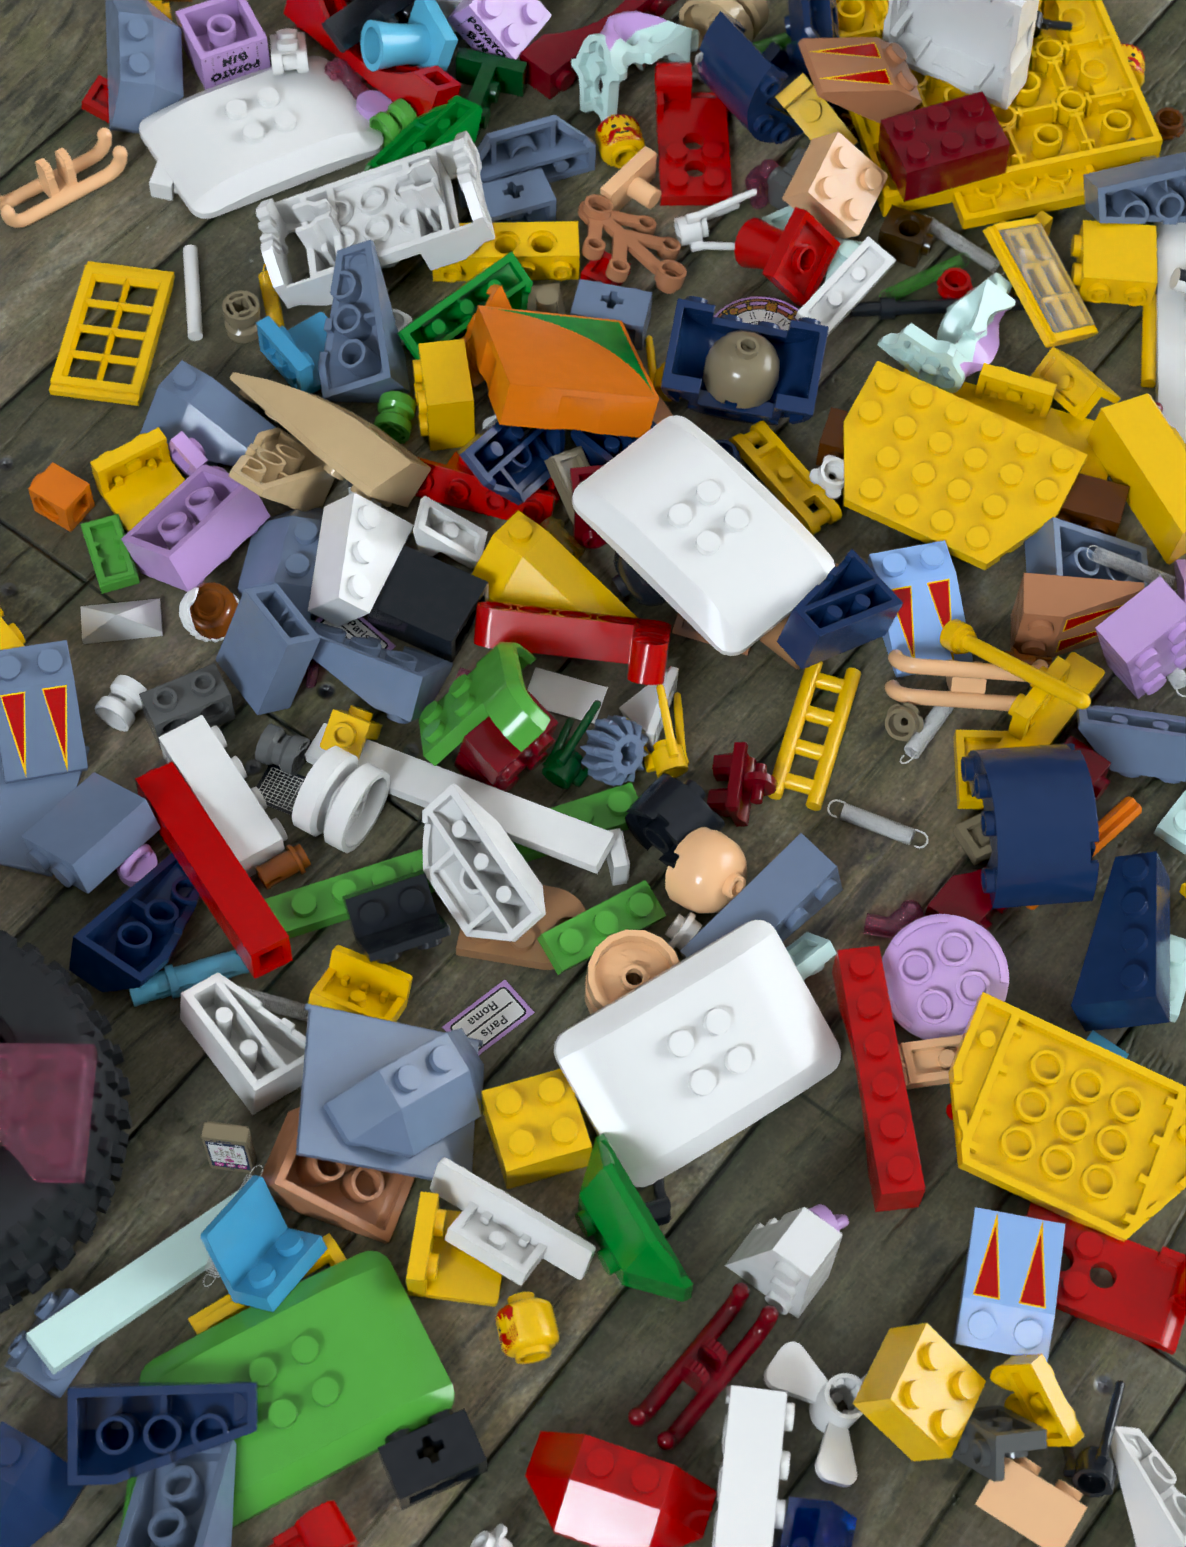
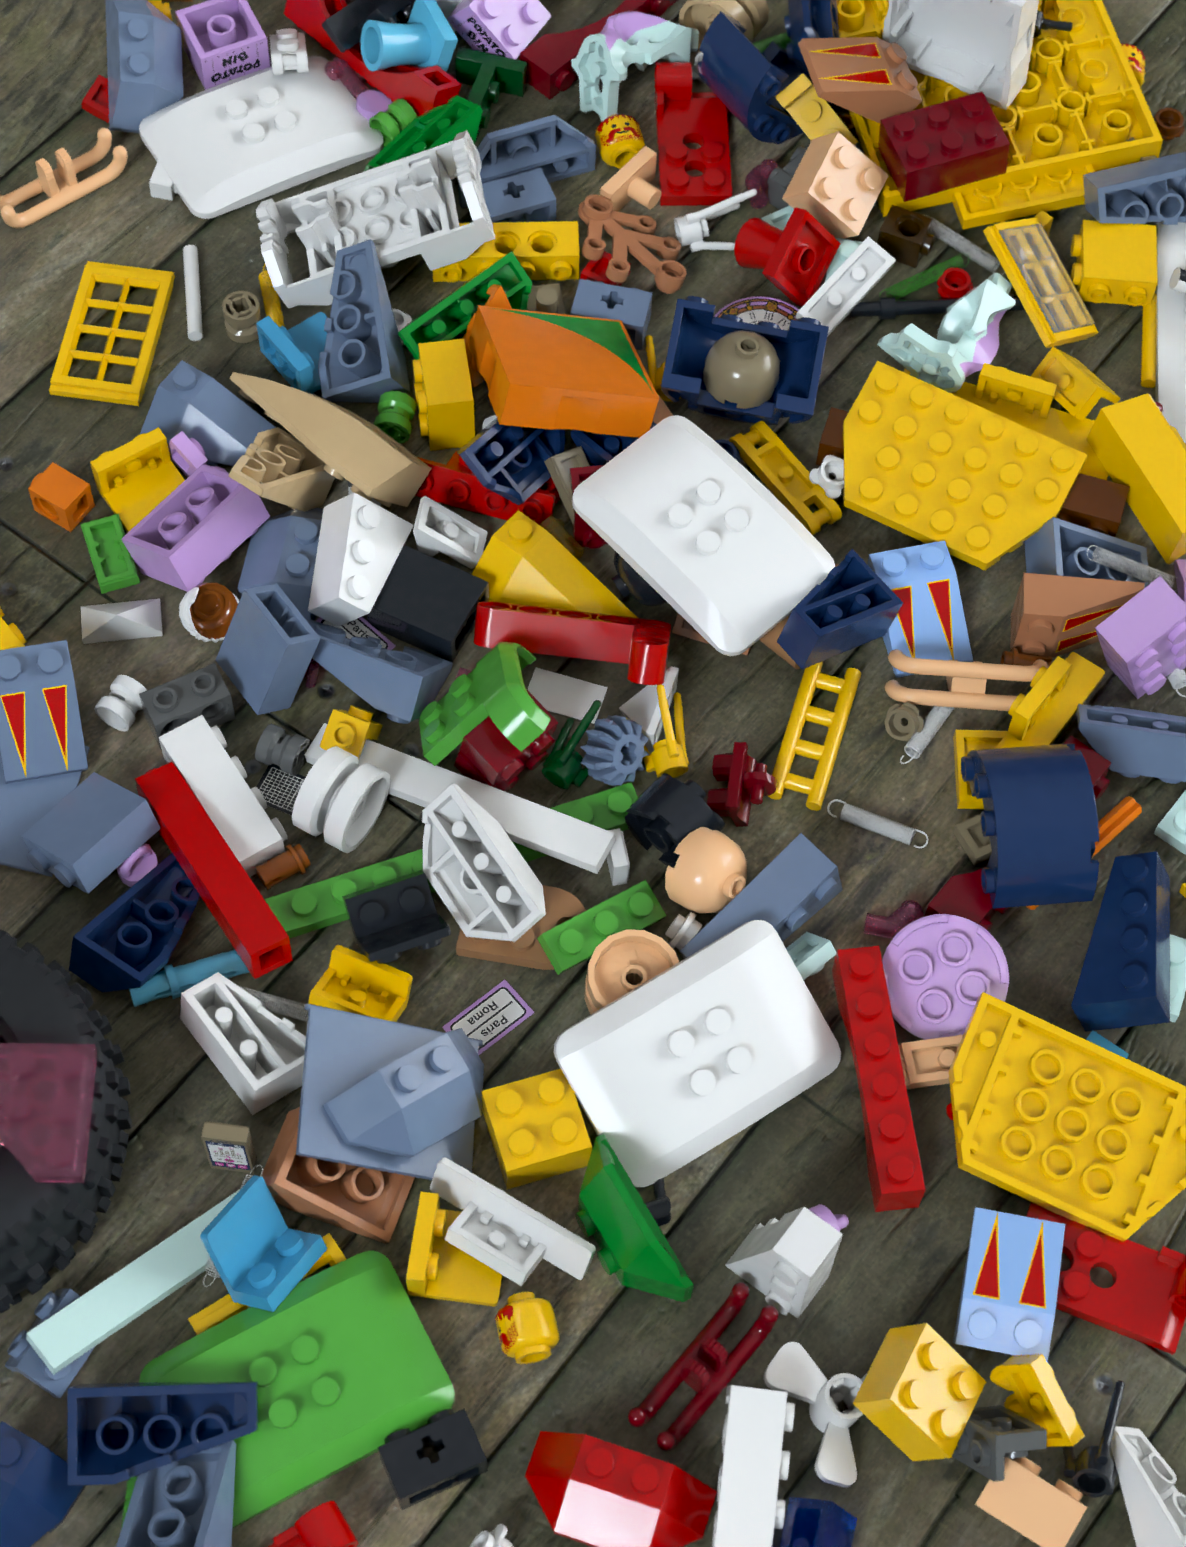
(961, 639): yellow piece -> none

